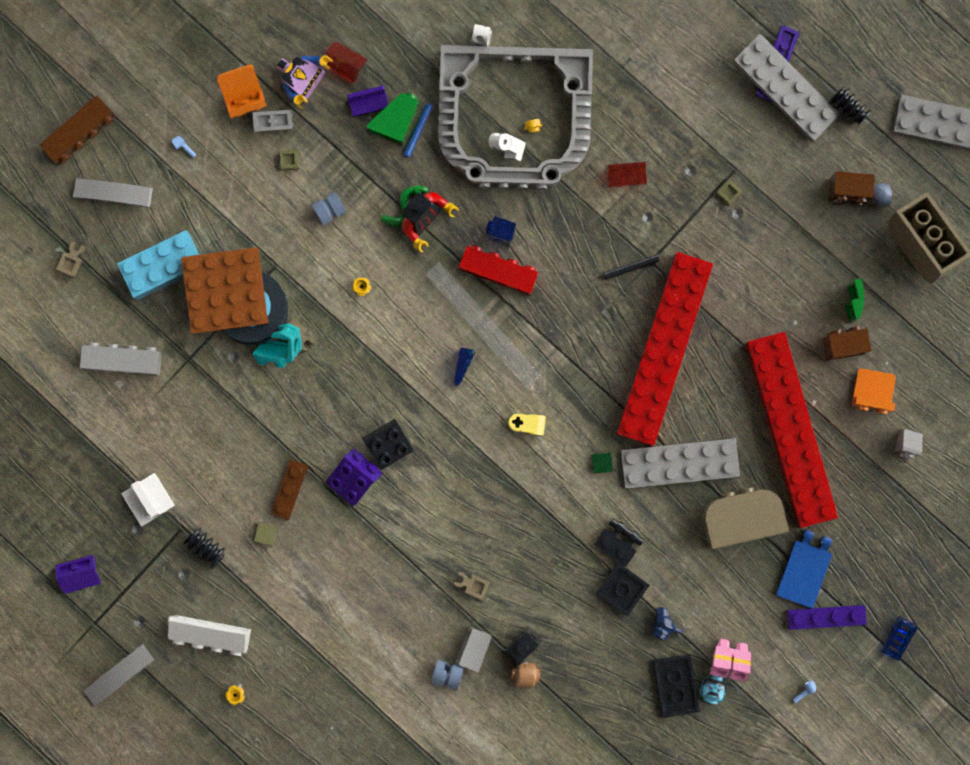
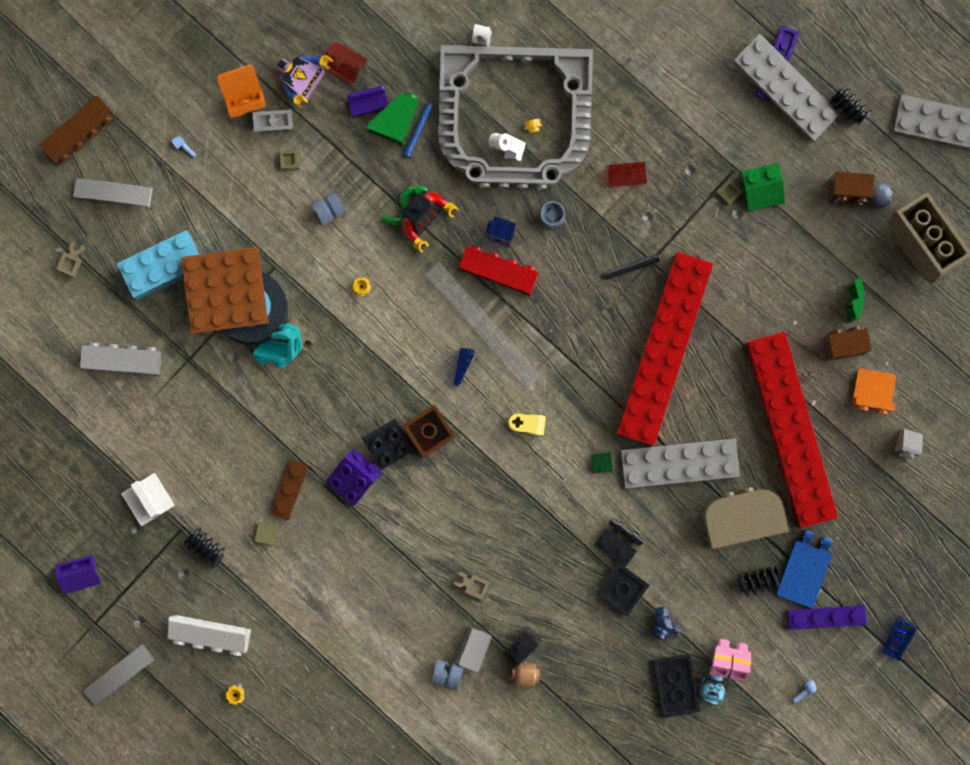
(429, 431): none -> reddish brown brick
(552, 215): none -> sand blue wheel
(759, 581): none -> black piece
(762, 187): none -> green slope

